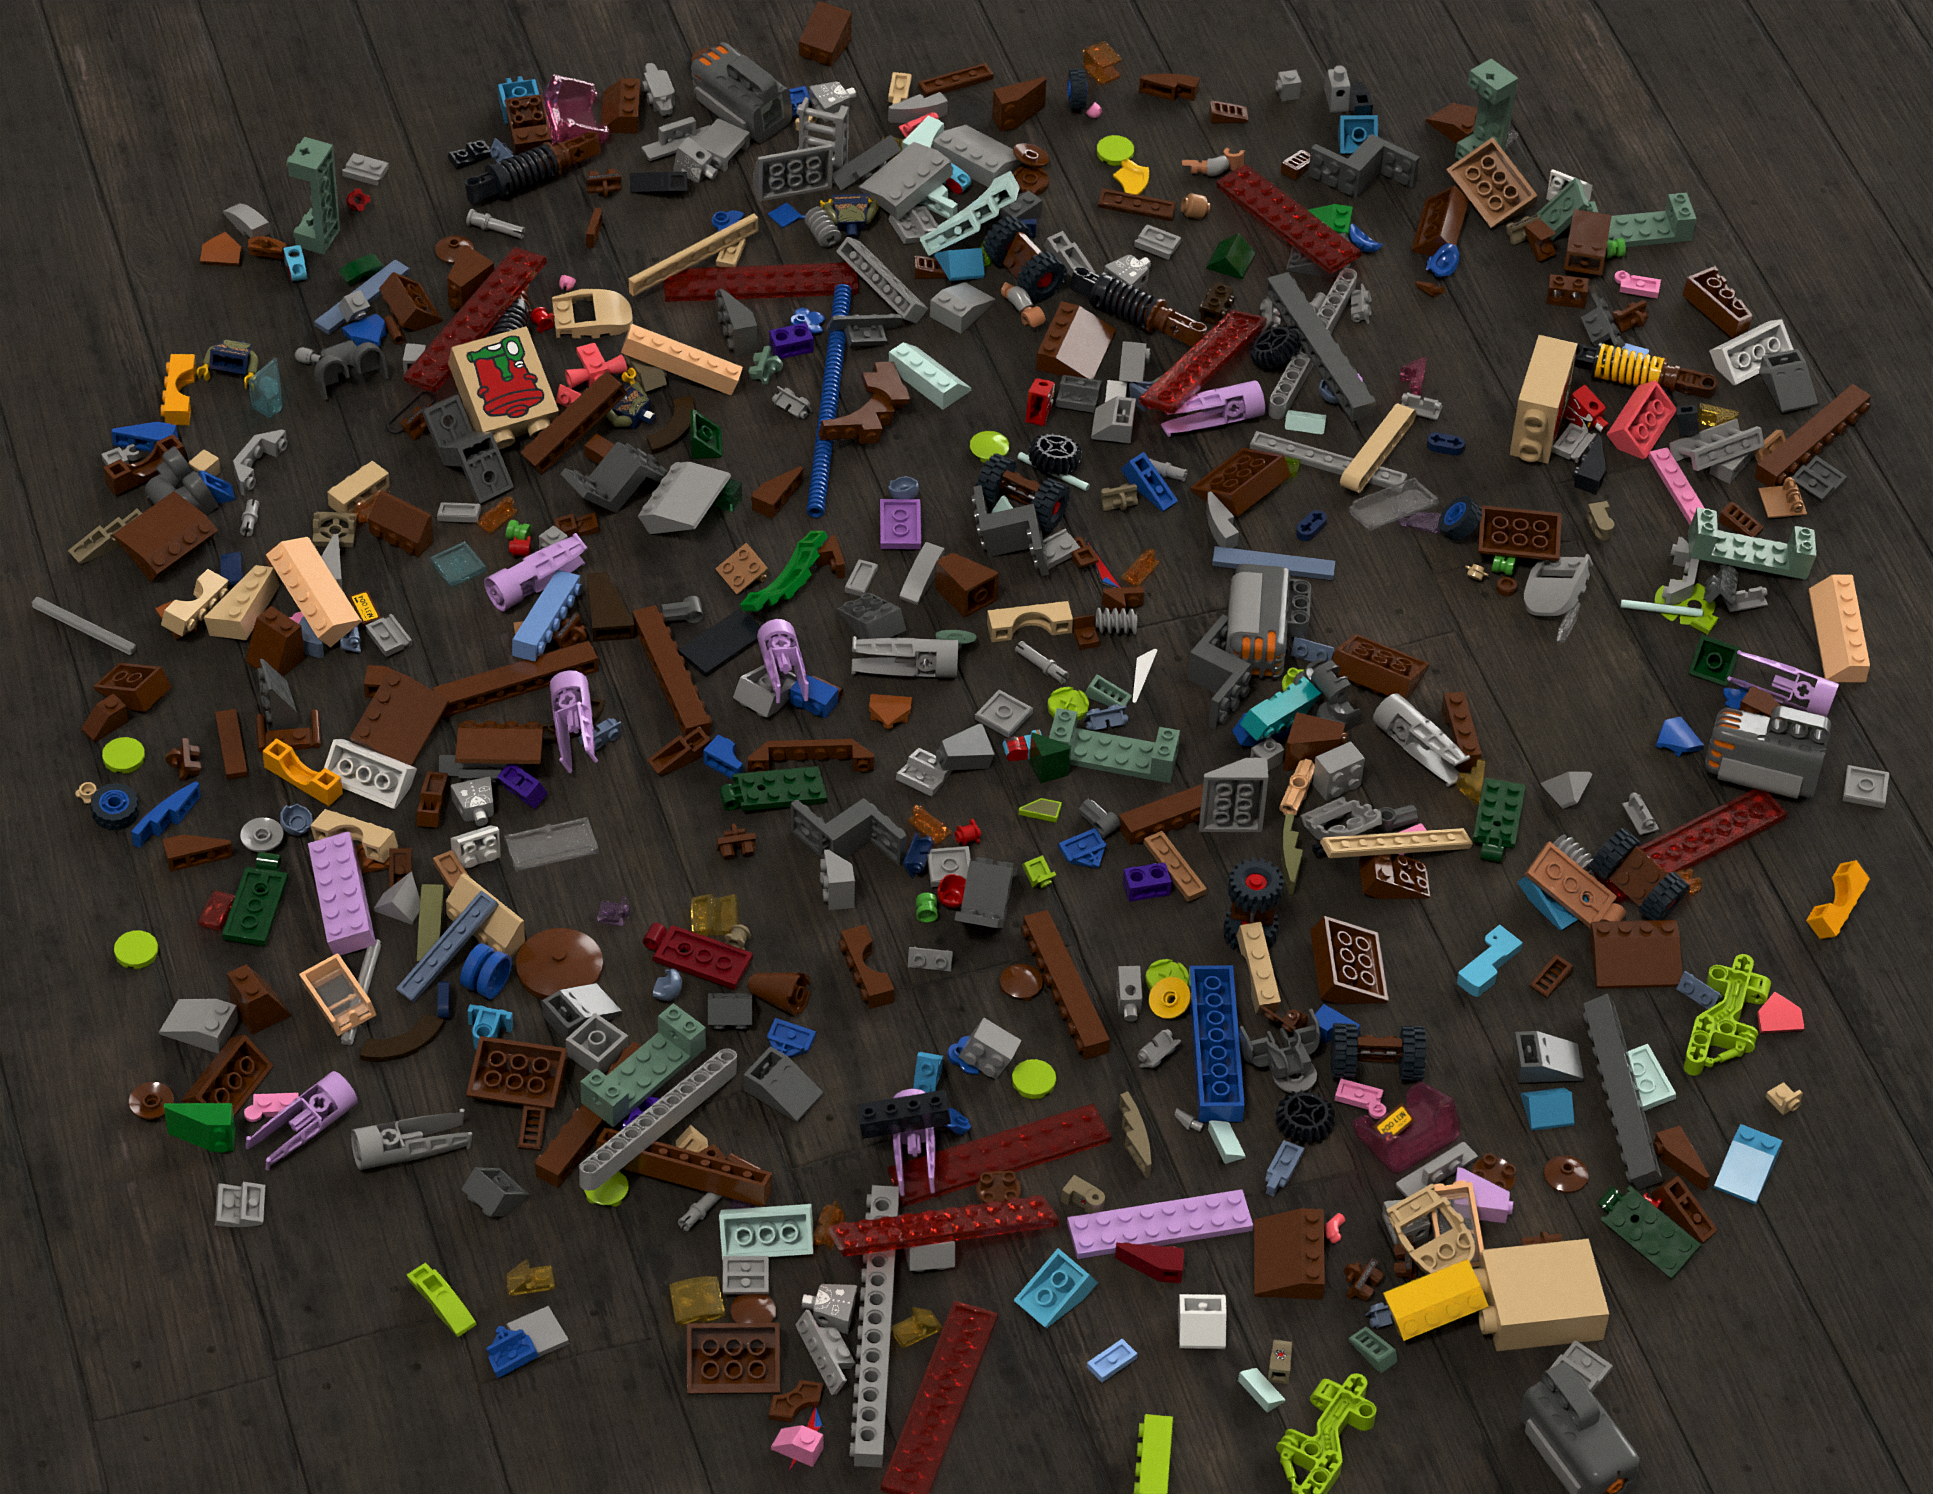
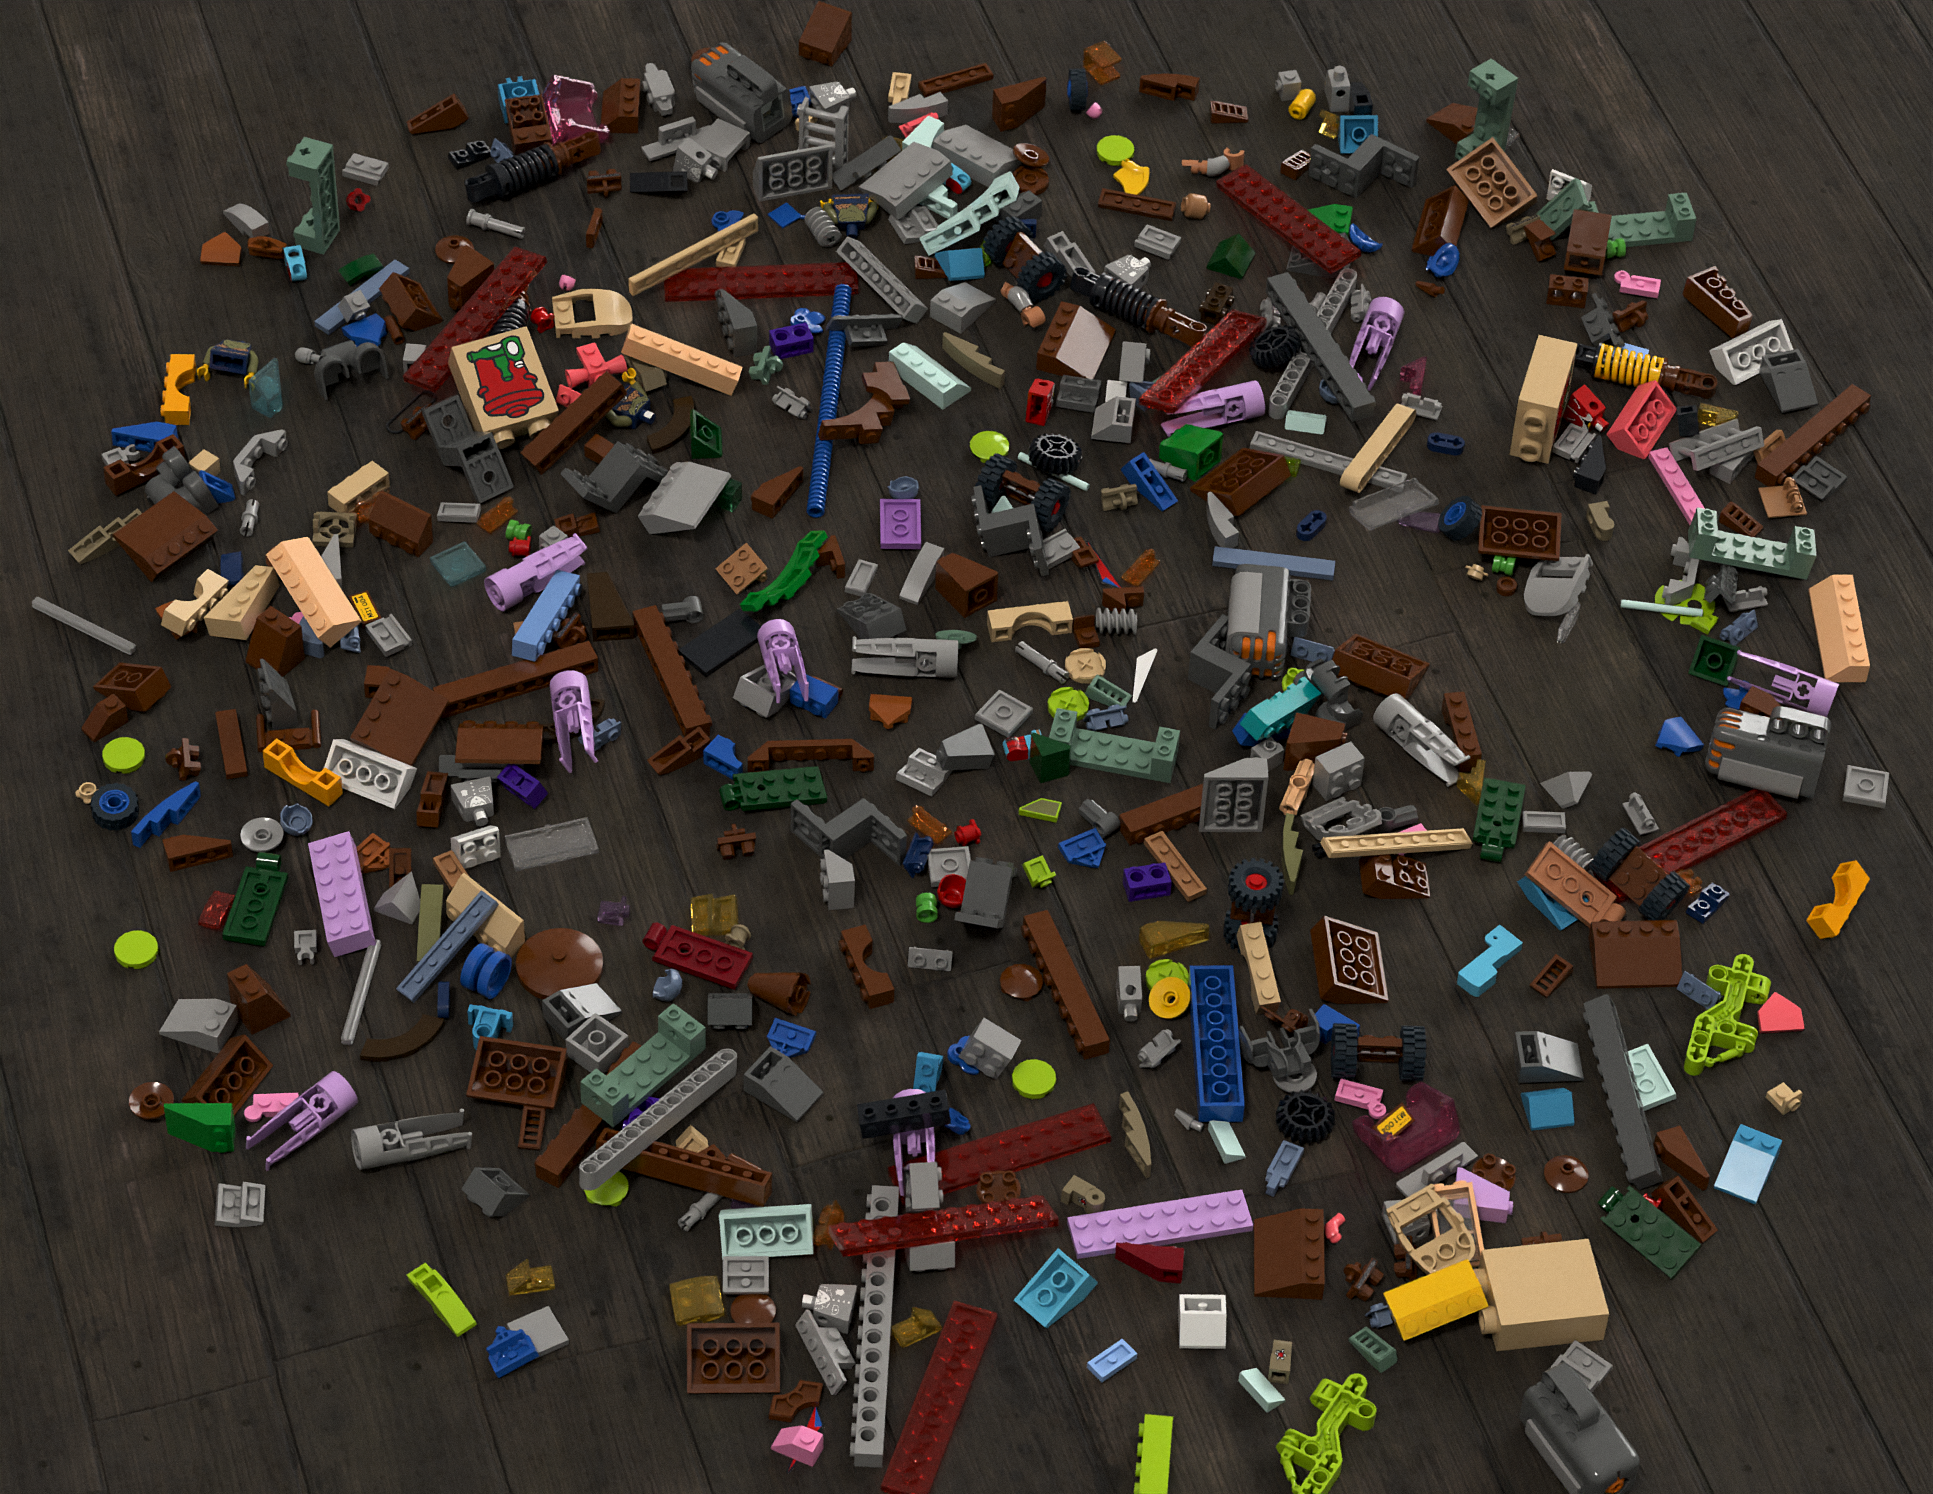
(305, 944): none -> light grey plate
(338, 994): door -> none
(374, 838): tan arch -> none
(440, 116): none -> reddish brown slope
(922, 1186): none -> light grey slope
(968, 357): none -> dark tan slope
(1085, 665): none -> tan tile
(1170, 936): none -> clear yellow slope
(1193, 450): none -> green slope
(1302, 104): none -> yellow head
(1330, 124): none -> clear yellow slope
(1380, 328): none -> lavender piece
(1543, 822): none -> light grey tile
(1708, 903): none -> dark blue slope
(1740, 629): none -> sand blue hinge

